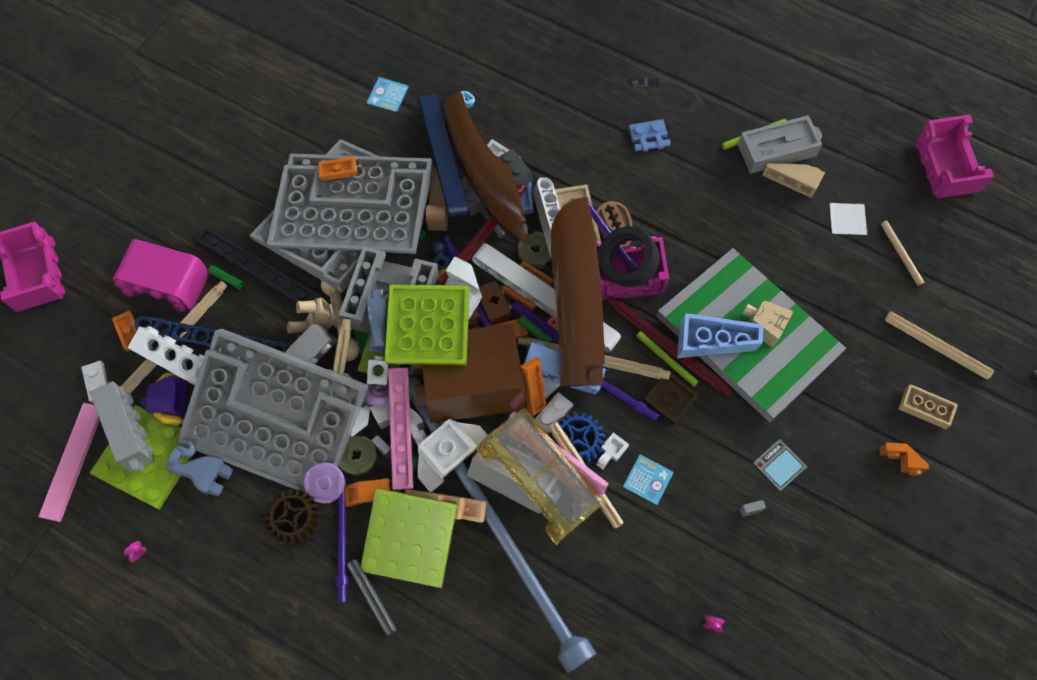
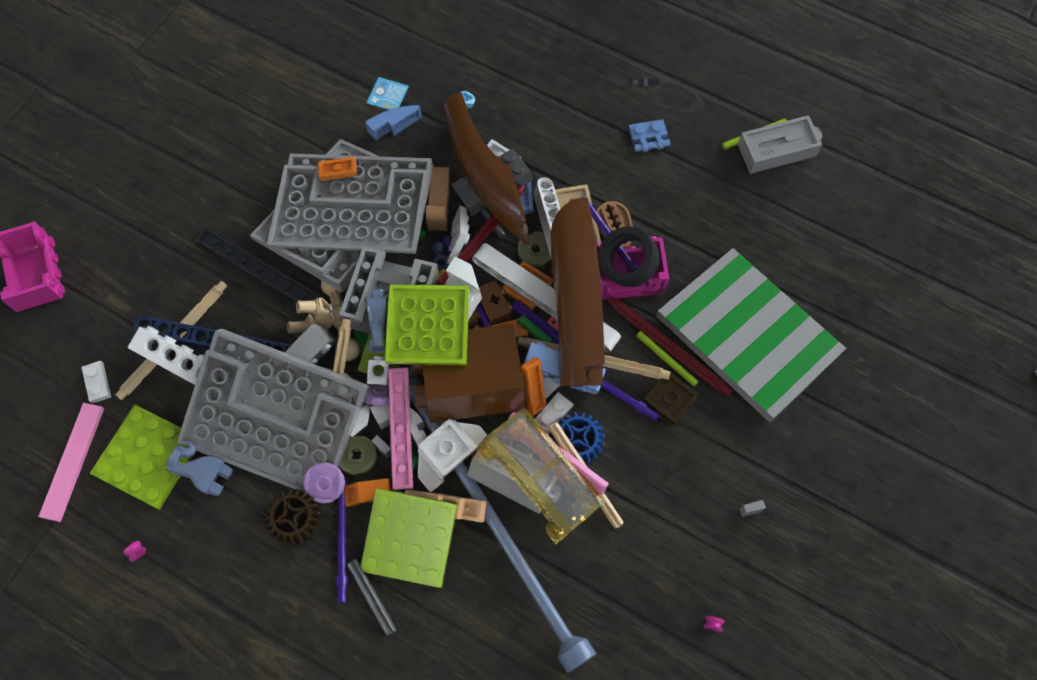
(122, 427): light grey piece -> none
(125, 328): orange plate -> none
(161, 274): dark pink windscreen -> none
(166, 399): dark purple torso -> none
(227, 278): green piece -> none
(393, 121): none -> medium blue slope
(443, 156): dark blue beam -> none
(459, 233): none -> white wing
(613, 448): white plate -> none
(648, 479): medium azure sticker -> none
(715, 336): light blue wedge -> none
(772, 317): tan torso -> none
(780, 464): sticker -> none
(795, 176): tan slope -> none
(848, 218): white sticker -> none
(902, 253): tan bar -> none
(910, 460): orange slope -> none
(928, 406): tan piece -> none
(939, 345): tan axle -> none
(950, 158): dark pink windscreen -> none

